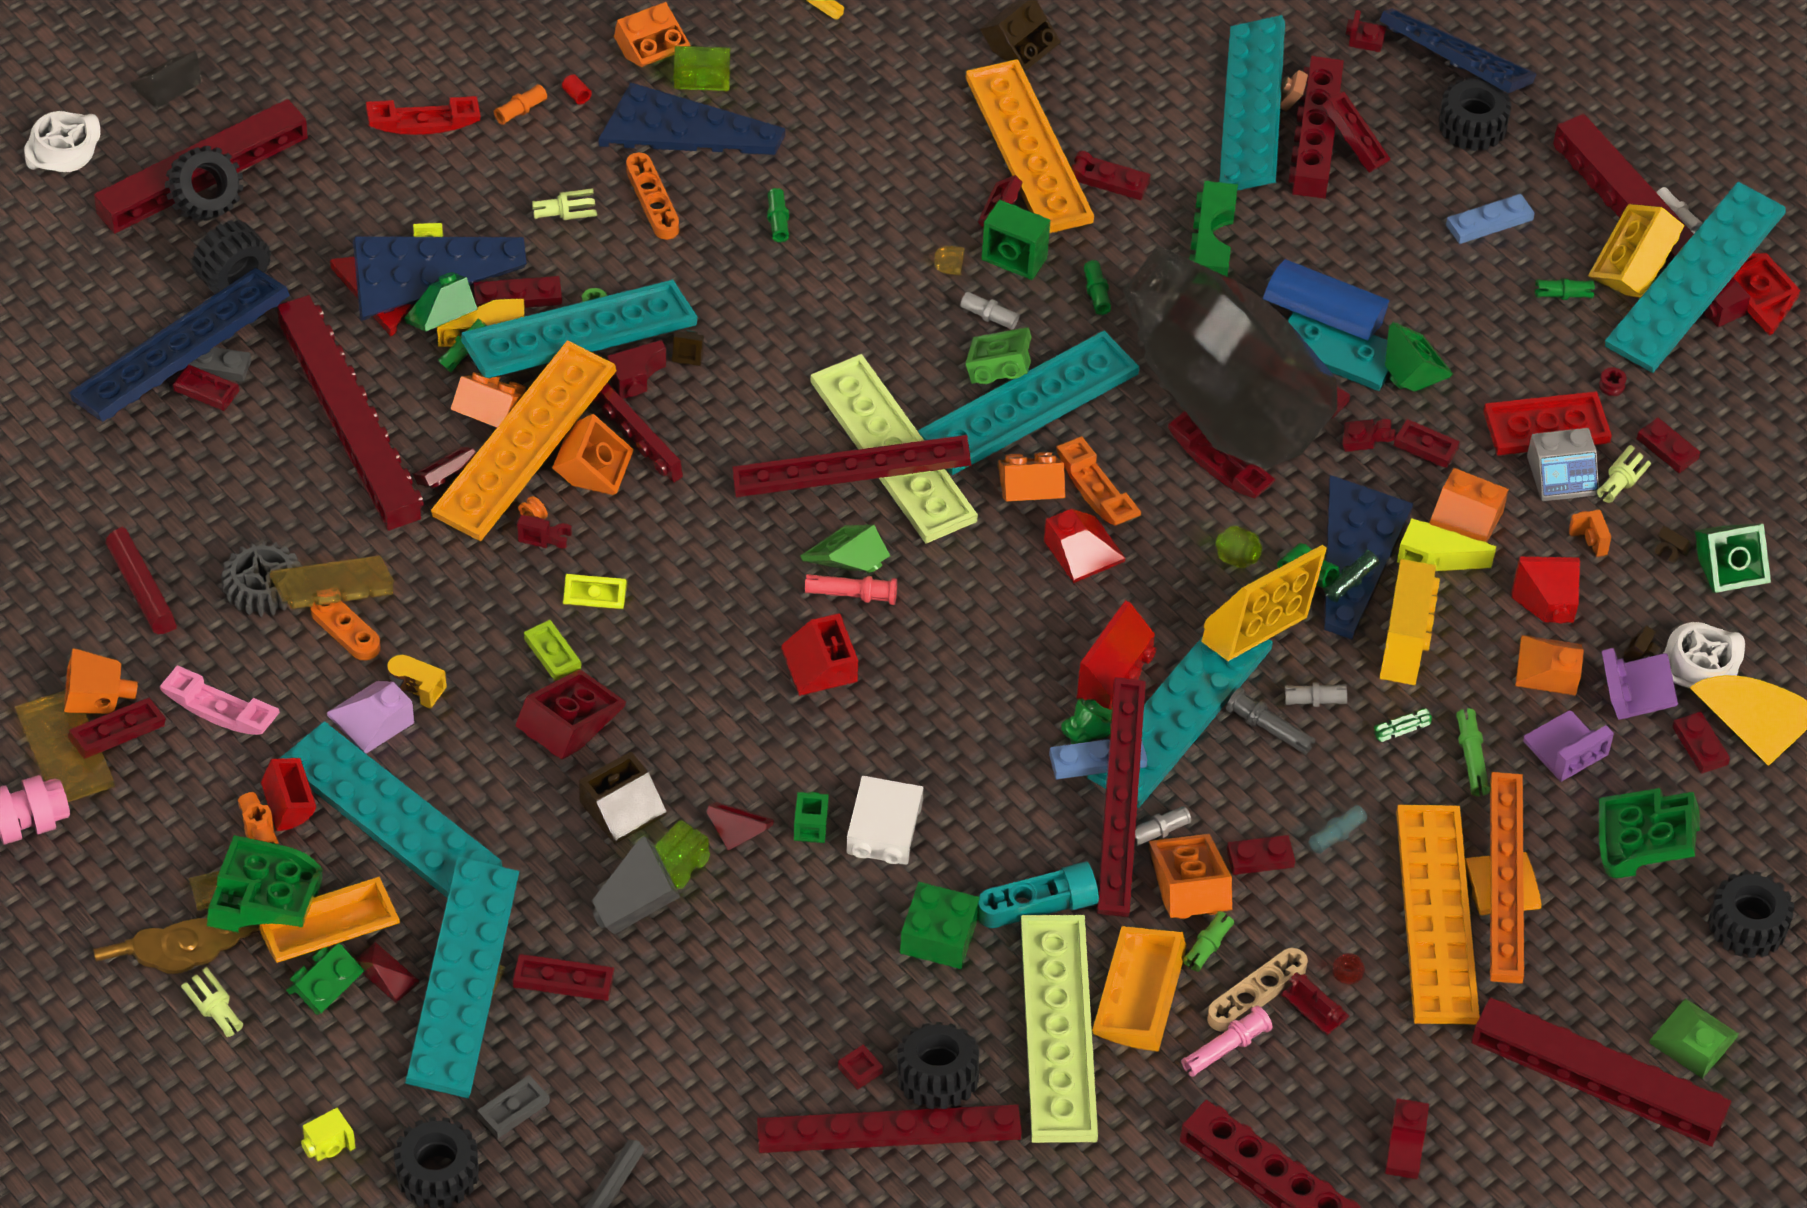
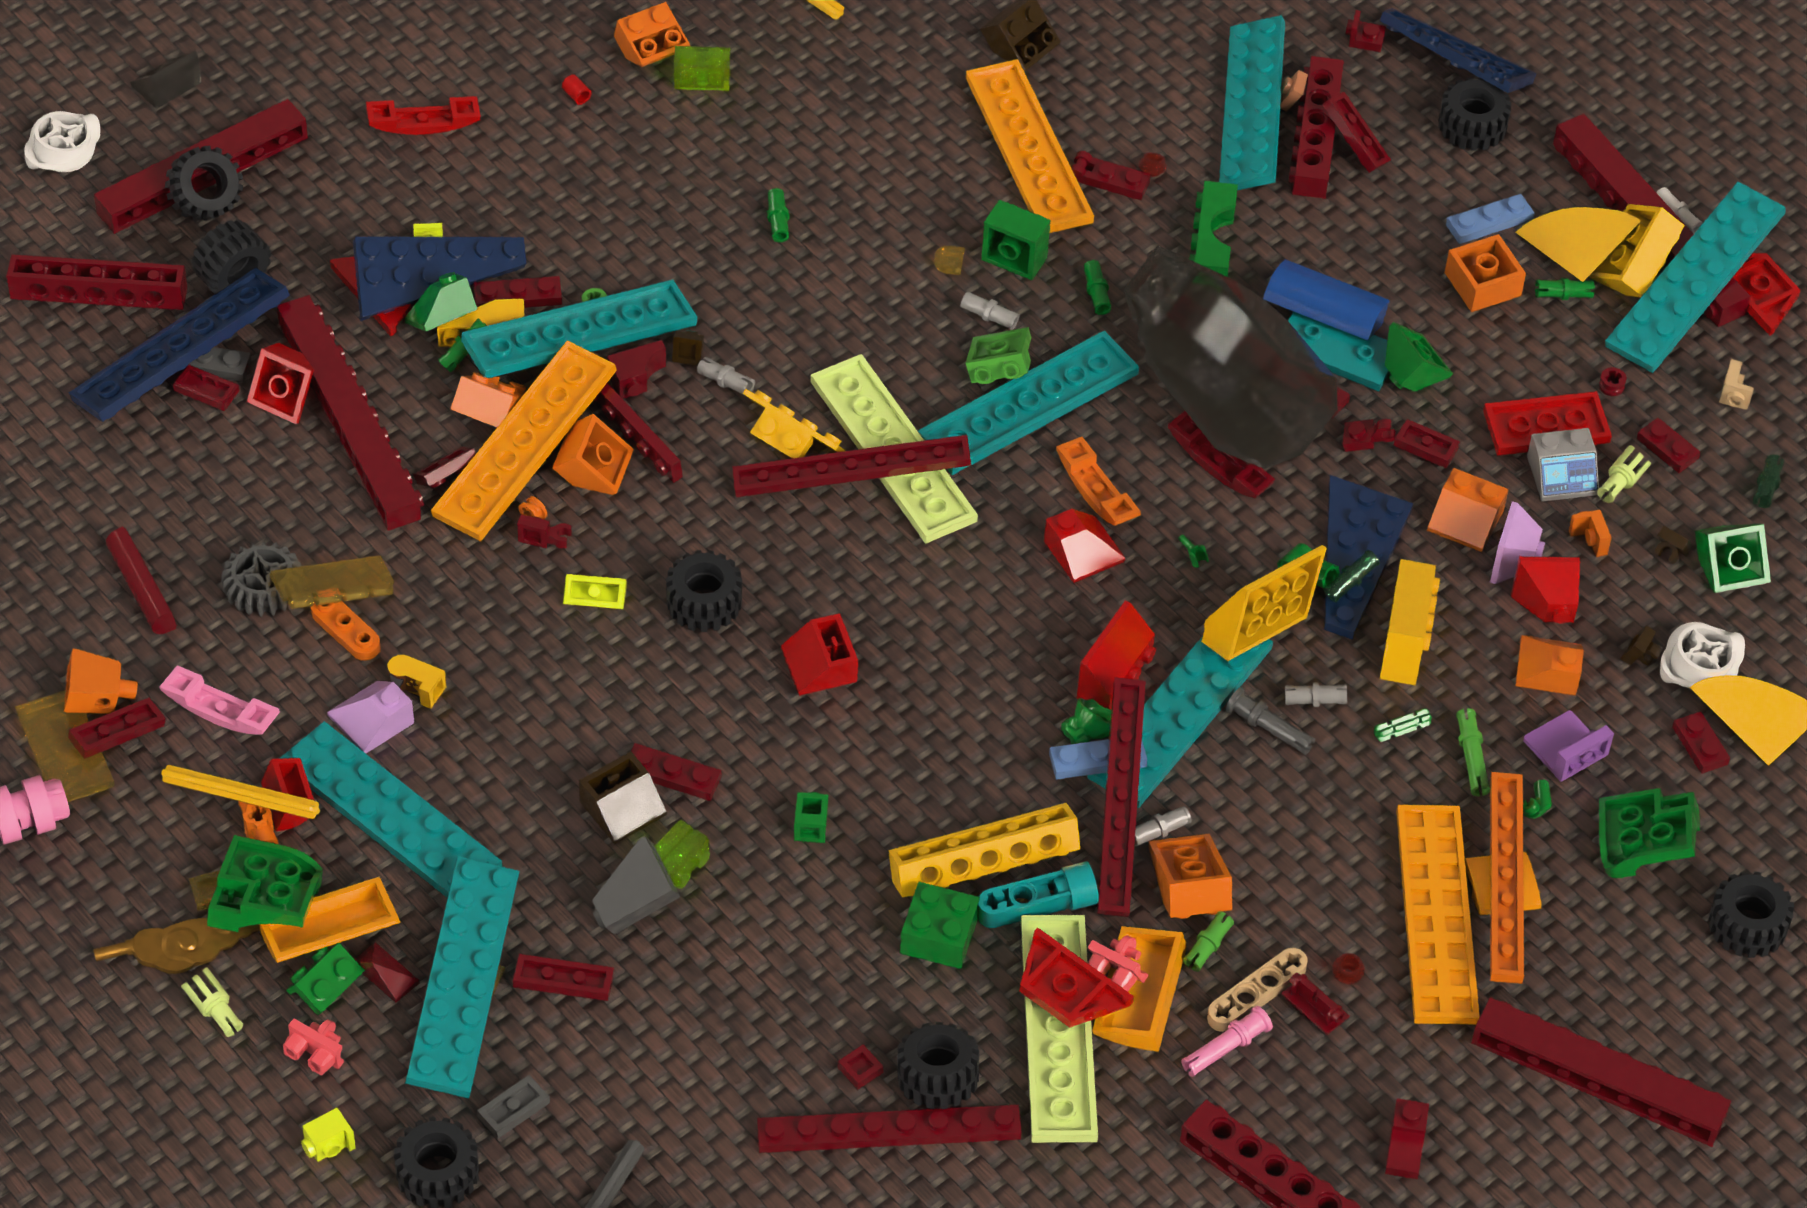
(97, 282): none -> dark red brick
(240, 791): none -> yellow axle
(281, 382): none -> red slope
(316, 1040): none -> coral hips
(520, 104): orange pin -> none
(552, 650): lime plate -> none
(562, 206): yellowish green arm -> none
(568, 713): dark red slope -> none
(653, 195): orange beam -> none
(678, 772): none -> dark red plate
(682, 124): dark blue wing -> none
(708, 609): none -> black tyre
(725, 375): none -> light grey pin
(736, 824): dark red slope -> none
(784, 432): none -> yellow bracket
(850, 549): bright green slope -> none
(865, 588): coral pin -> none
(884, 820): white panel -> none
(1004, 190): dark red plate -> none
(1031, 477): orange slope -> none
(1035, 836): none -> yellow brick
(1068, 984): none -> red wing
(1127, 969): none -> coral hips
(1153, 164): none -> clear red plate
(1195, 552): none -> green hand
(1238, 547): clear neon green head -> none
(1260, 855): dark red plate -> none
(1337, 829): clear light blue pin -> none
(1444, 548): neon yellow slope -> none
(1485, 273): none -> orange brick
(1519, 538): none -> lavender slope
(1541, 802): none -> green arm
(1578, 236): none -> yellow sticker
(1639, 684): medium lavender bracket -> none
(1693, 1038): bright green slope -> none
(1733, 390): none -> tan bracket
(1768, 481): none -> clear green pin

